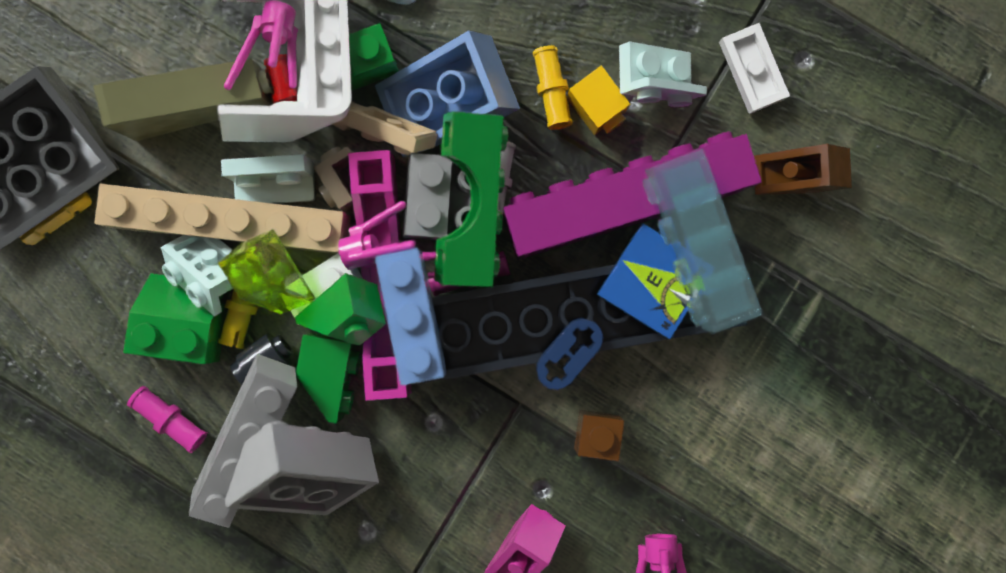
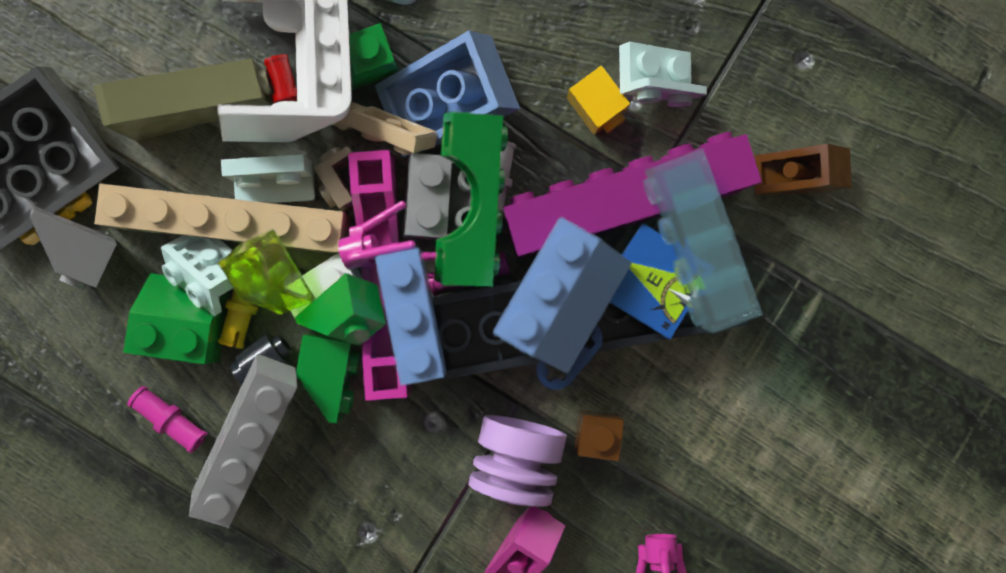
(72, 248): none -> light grey slope
(276, 28): dark pink plant -> none
(301, 470): light grey slope -> none
(515, 469): none -> lavender wheel
(552, 87): yellow pin -> none
(562, 296): none -> medium blue slope
(754, 68): white plate -> none

